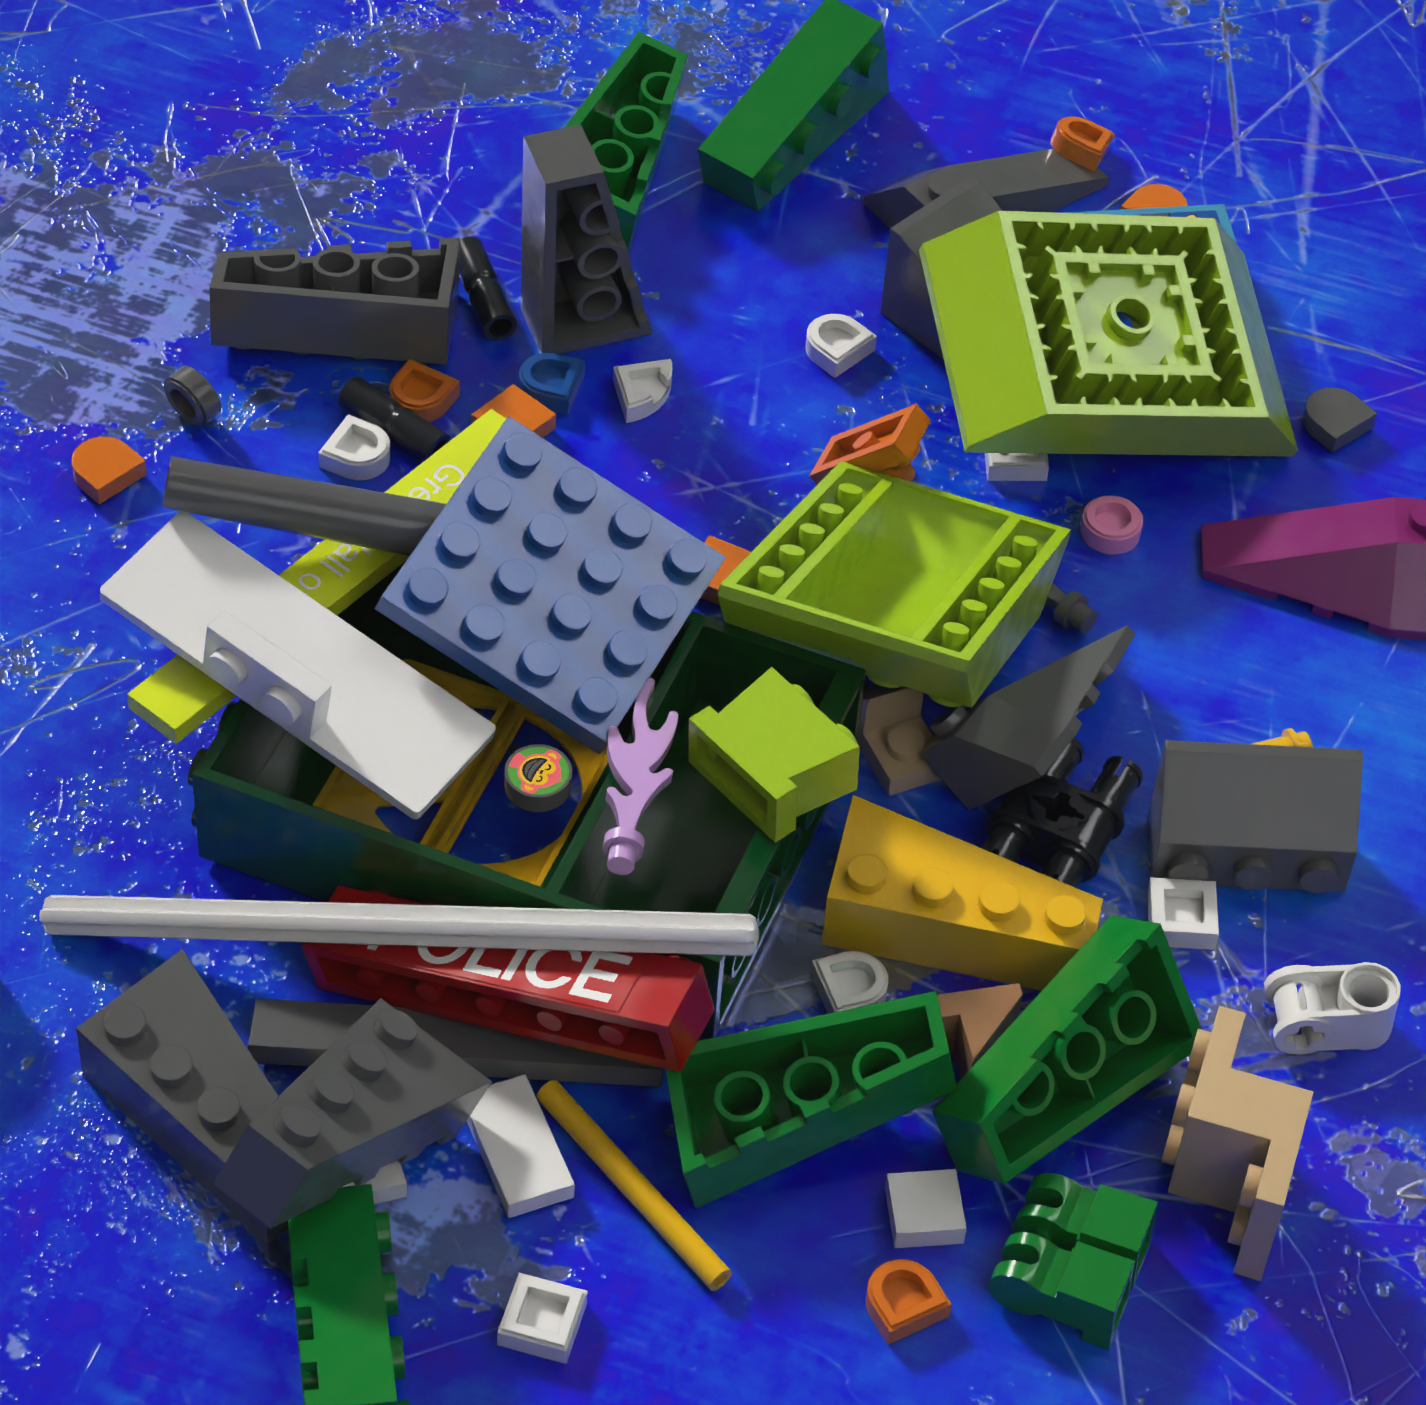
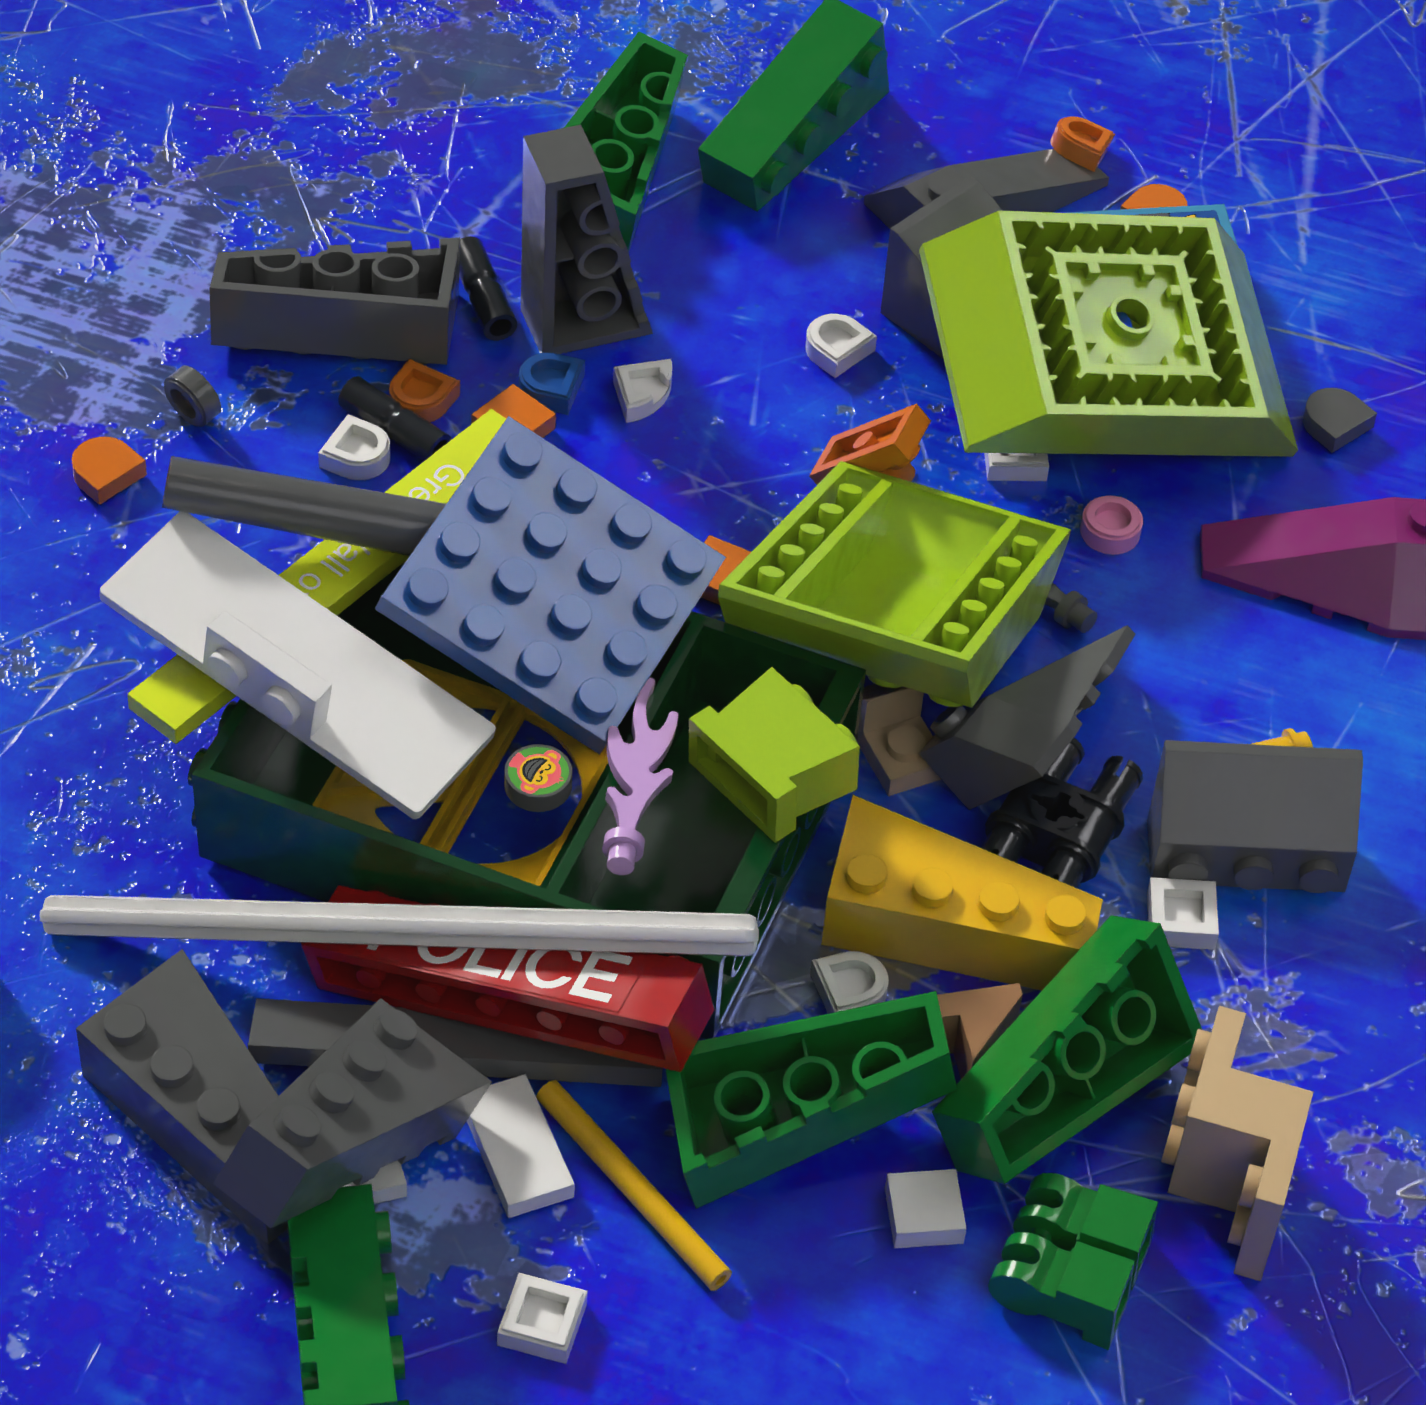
(904, 1299): orange tile -> none
(1332, 1006): white piece -> none

